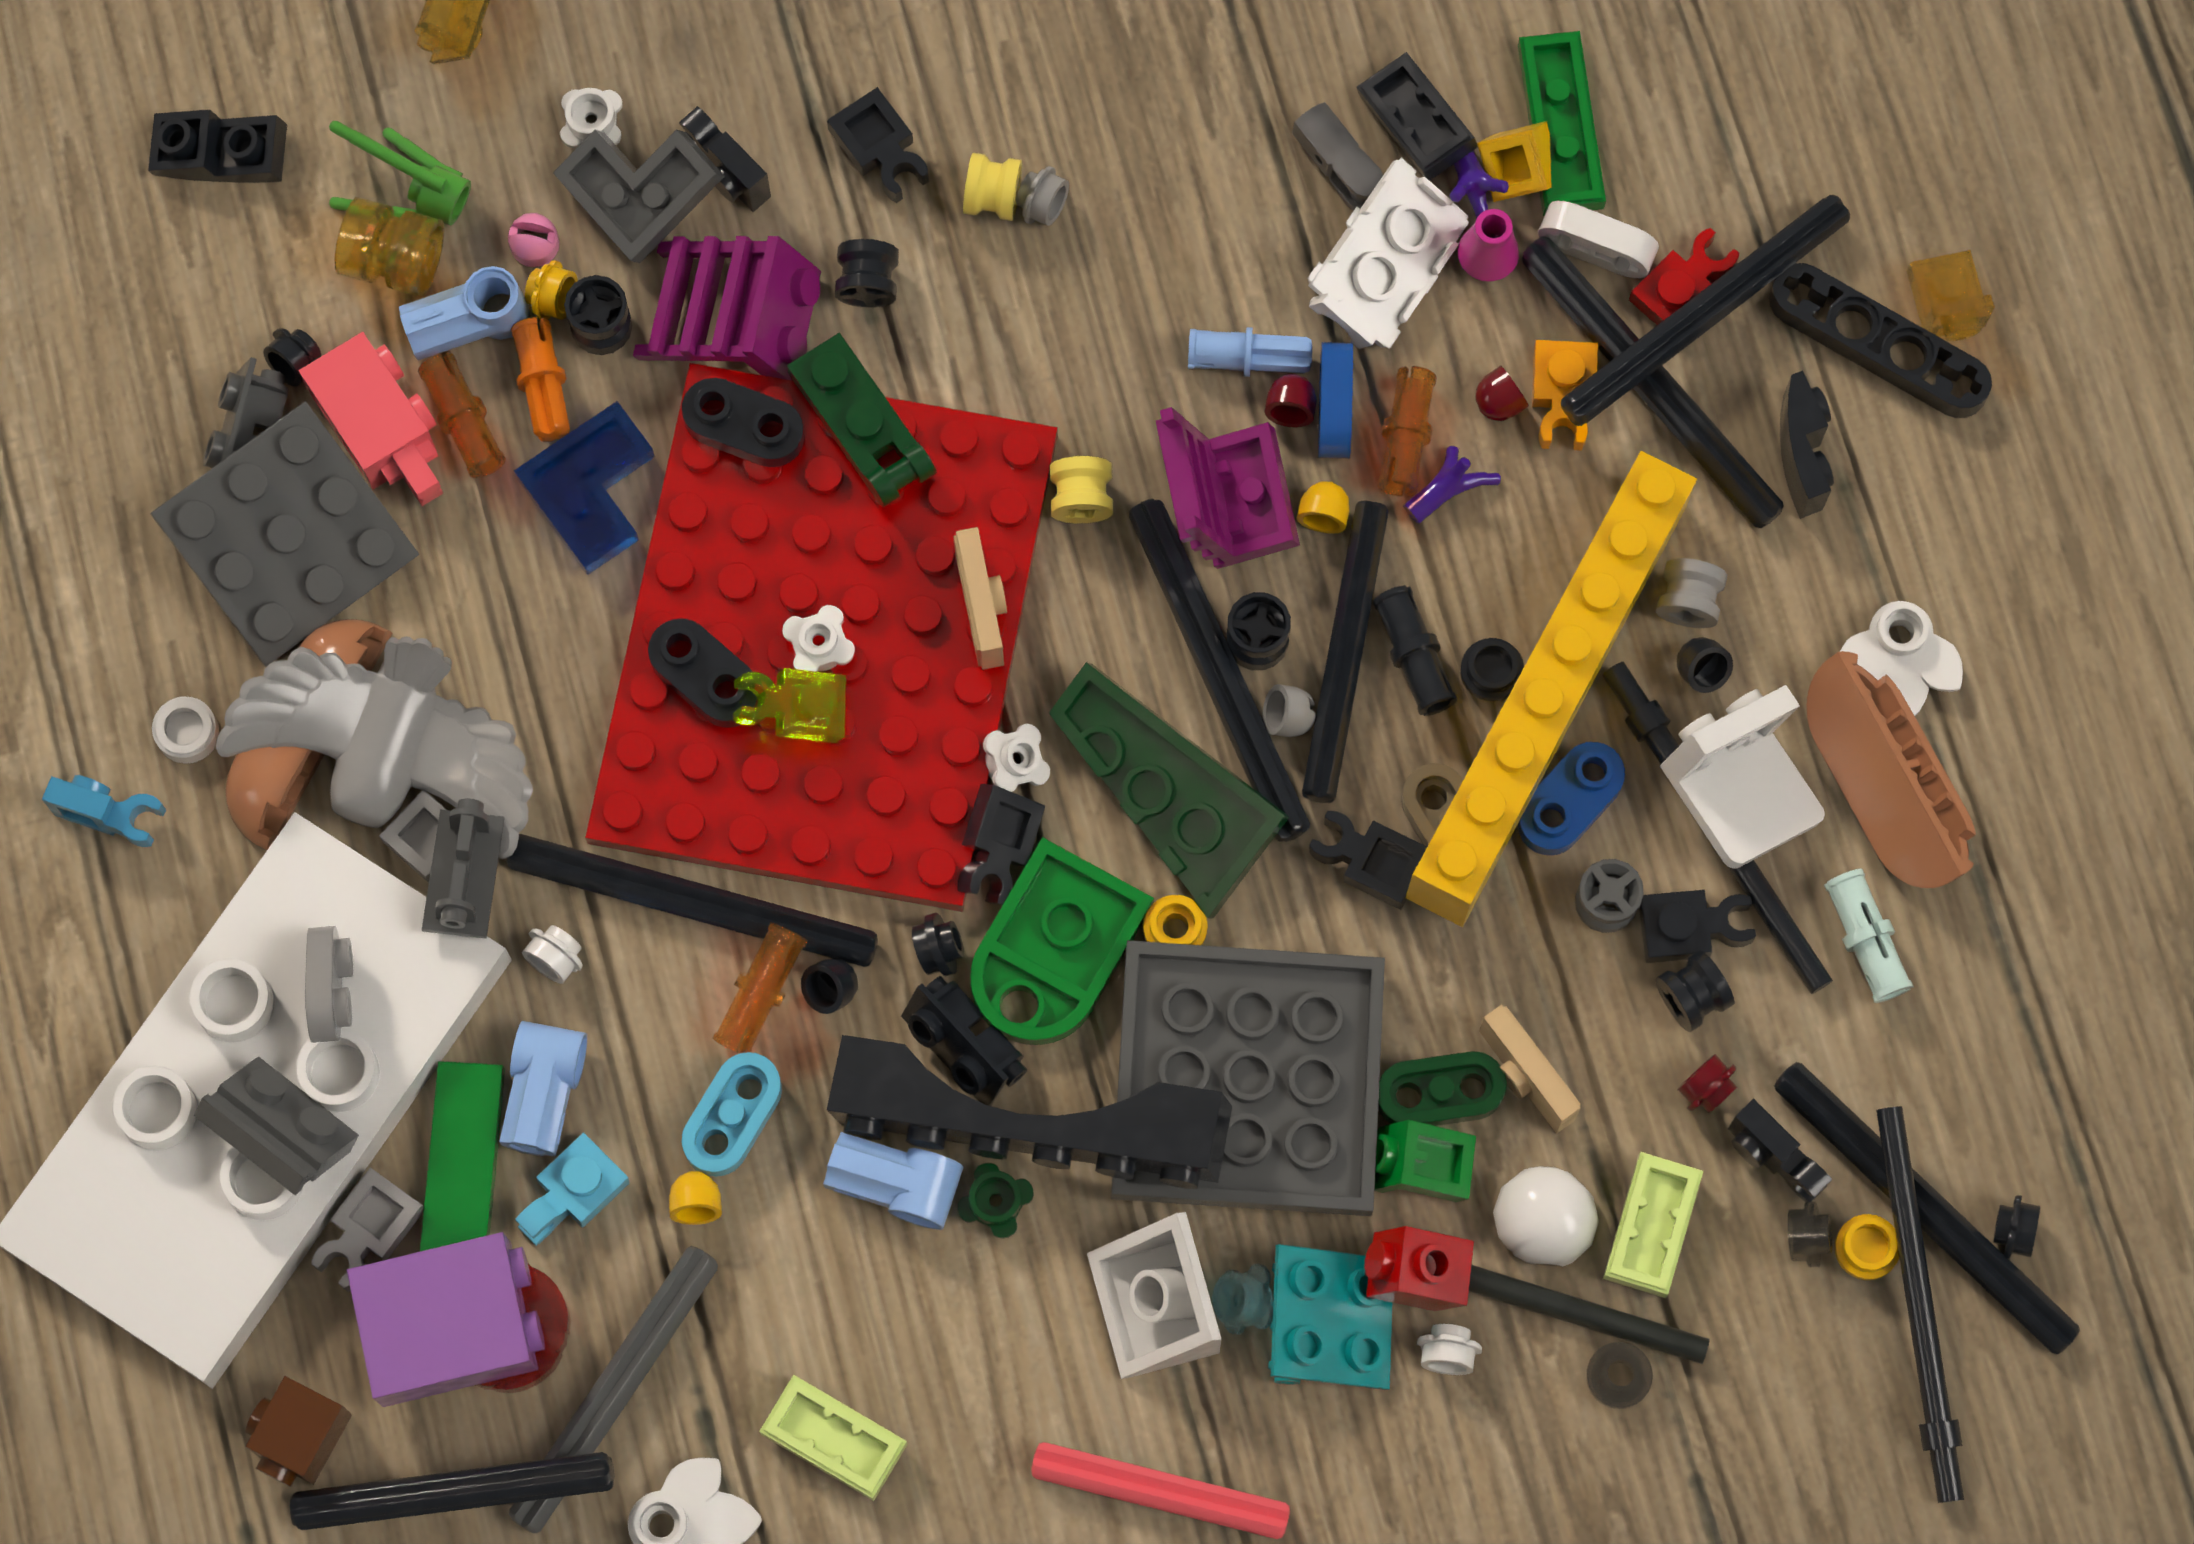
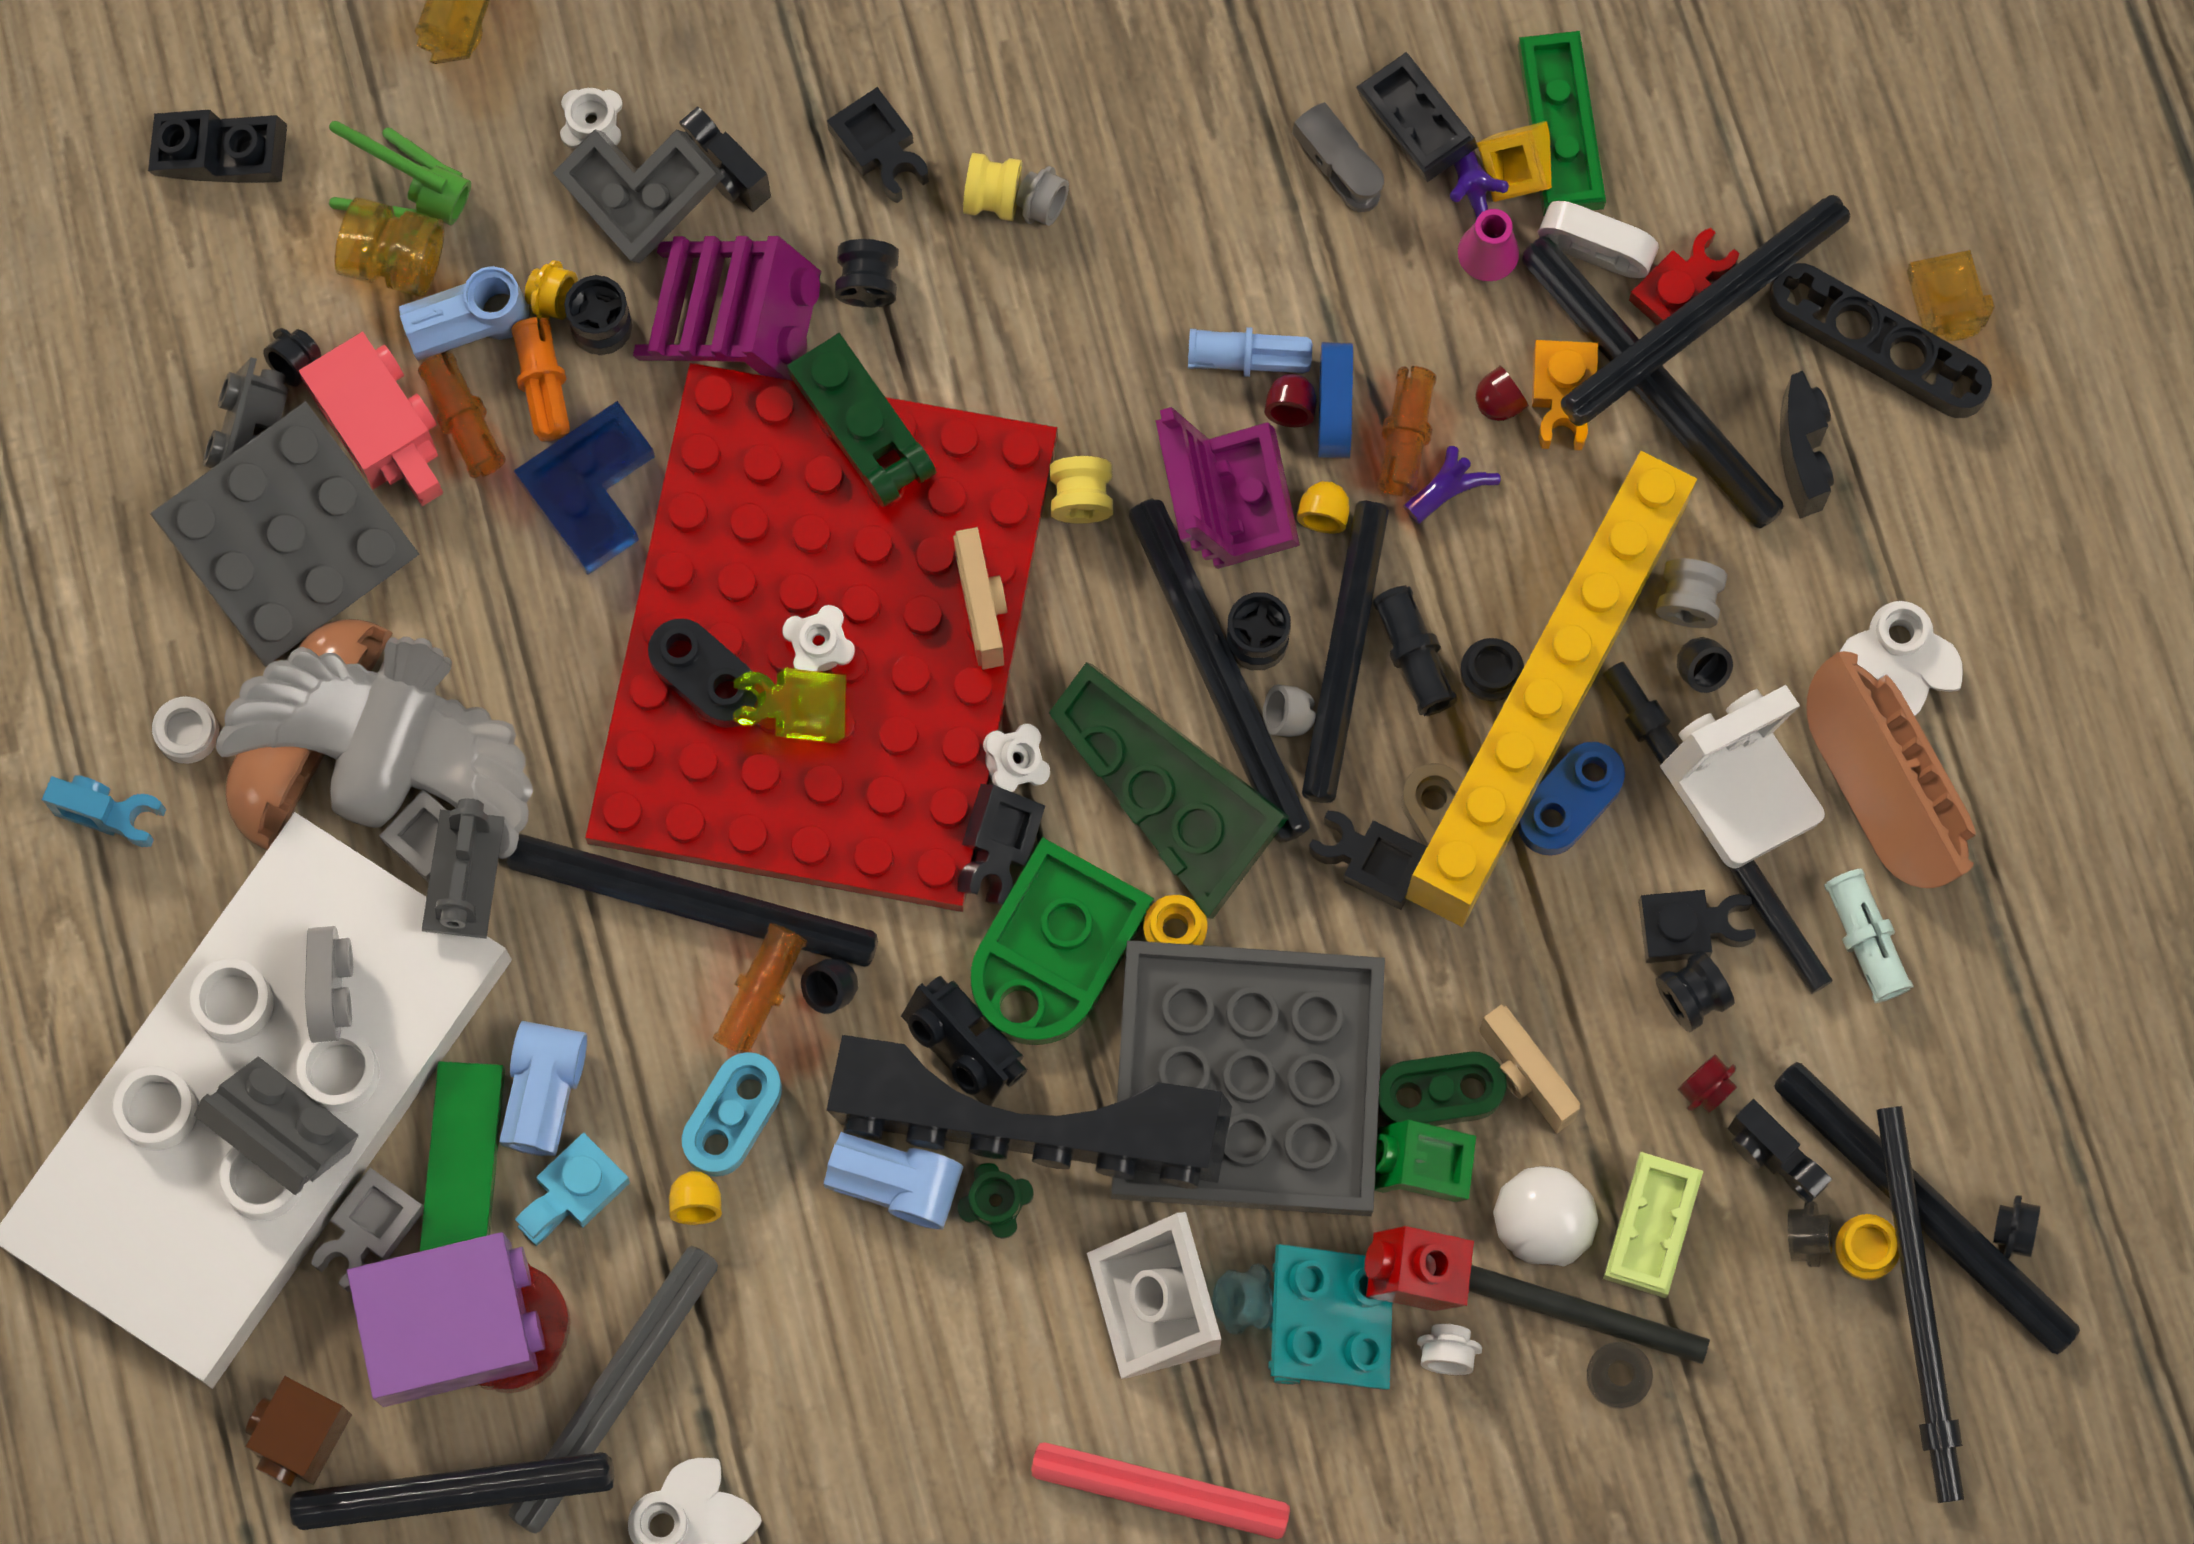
(530, 249): bright pink hinge -> none
(553, 953): white plate -> none
(740, 422): black plate -> none
(833, 1437): yellowish green plate -> none
(937, 945): black plate -> none
(1387, 257): white piece -> none
(1618, 885): dark grey wheel -> none

